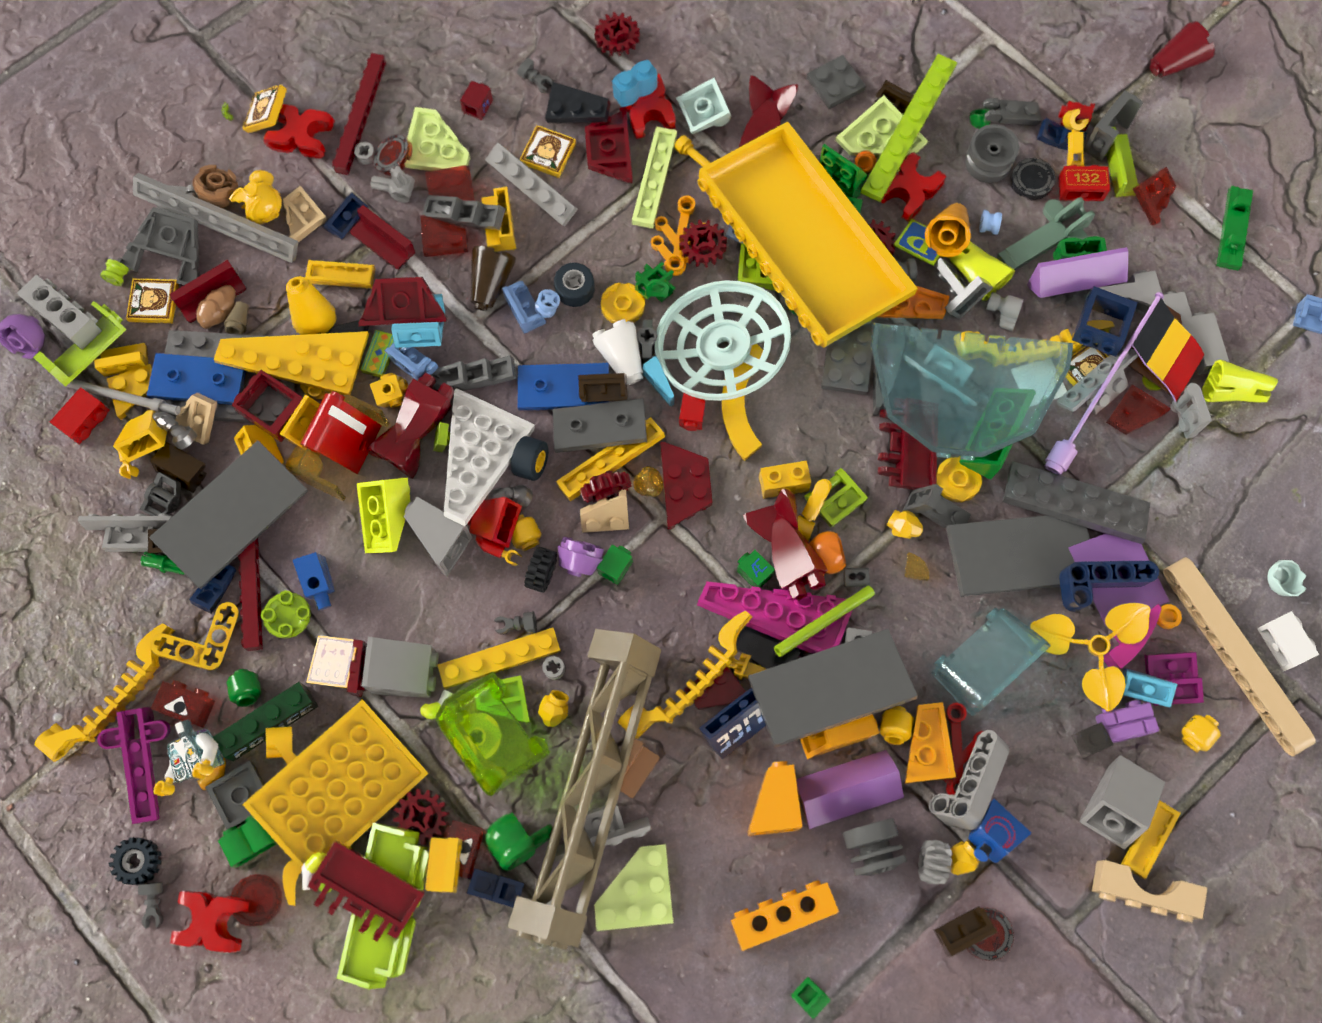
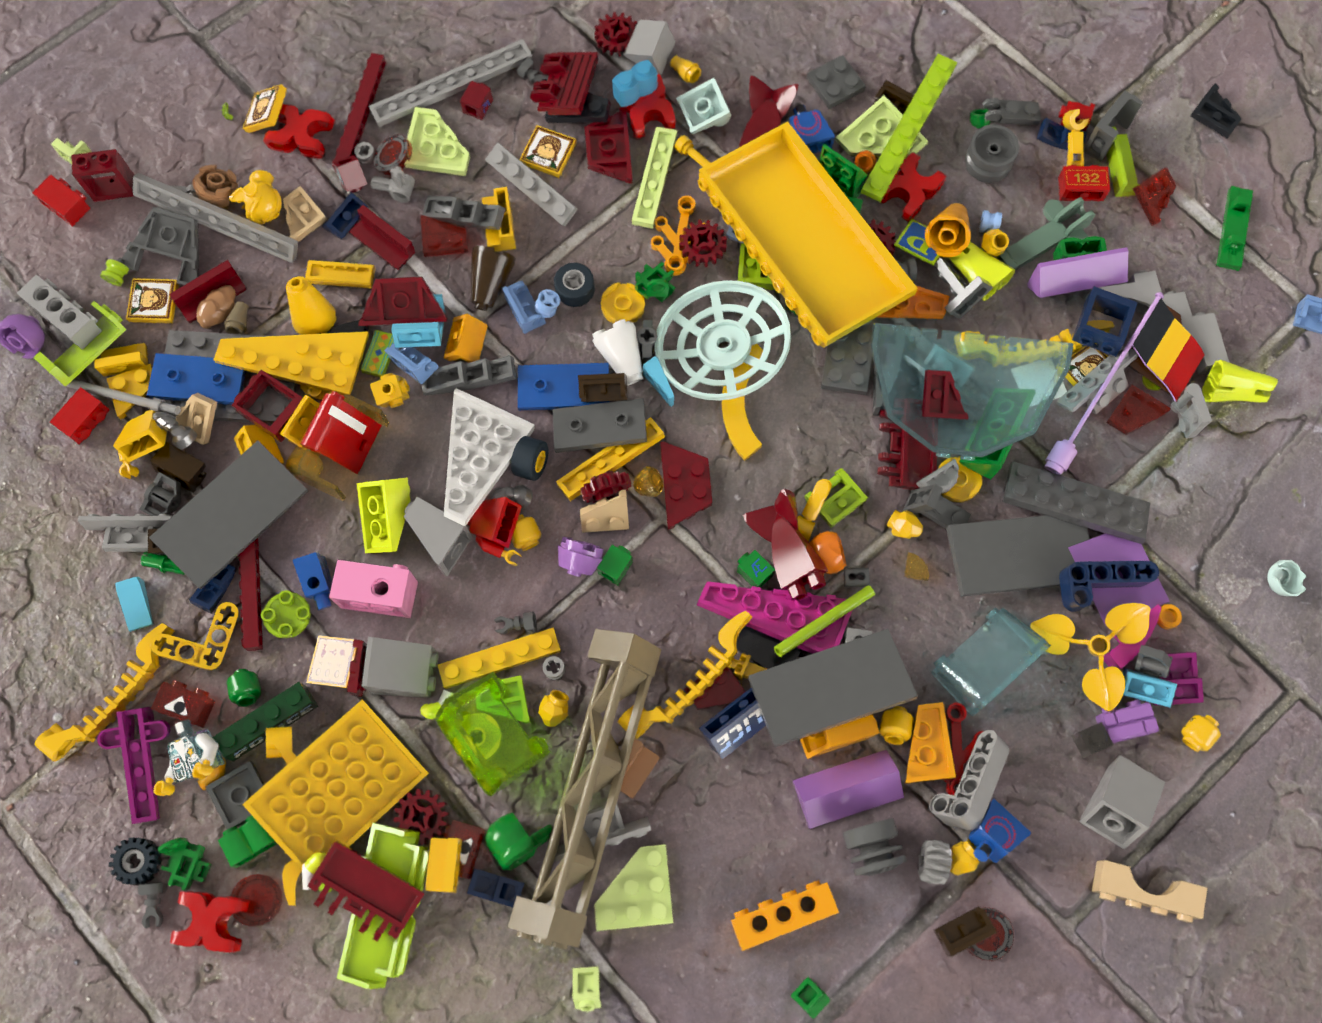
(62, 200): none -> red brick
(66, 149): none -> yellowish green bracket
(105, 187): none -> dark red window
(134, 603): none -> medium azure slope
(180, 850): none -> green piece
(350, 174): none -> brick
(374, 588): none -> bright pink piece
(417, 417): dark red hips -> none
(442, 437): lime tile -> none
(450, 83): none -> light grey plate
(451, 183): clear red wing -> none
(465, 339): none -> light orange panel
(540, 569): black tyre -> none
(567, 82): none -> dark red hinge
(586, 988): none -> yellowish green bracket
(651, 42): none -> light grey slope
(686, 69): none -> yellow cone
(692, 413): red brick -> none
(777, 802): light orange slope -> none
(789, 476): yellow brick -> none
(812, 128): none -> blue torso
(941, 396): none -> dark red wing
(944, 477): none -> light grey tile
(994, 242): none -> yellow rock
(1008, 307): light grey piece -> none
(1033, 178): tile -> none
(1148, 846): yellow plate -> none
(1153, 662): none -> dark grey piece
(1183, 51): dark red cone -> none
(1216, 113): none -> black wing
(1239, 657): tan beam -> none
(1288, 641): white brick -> none

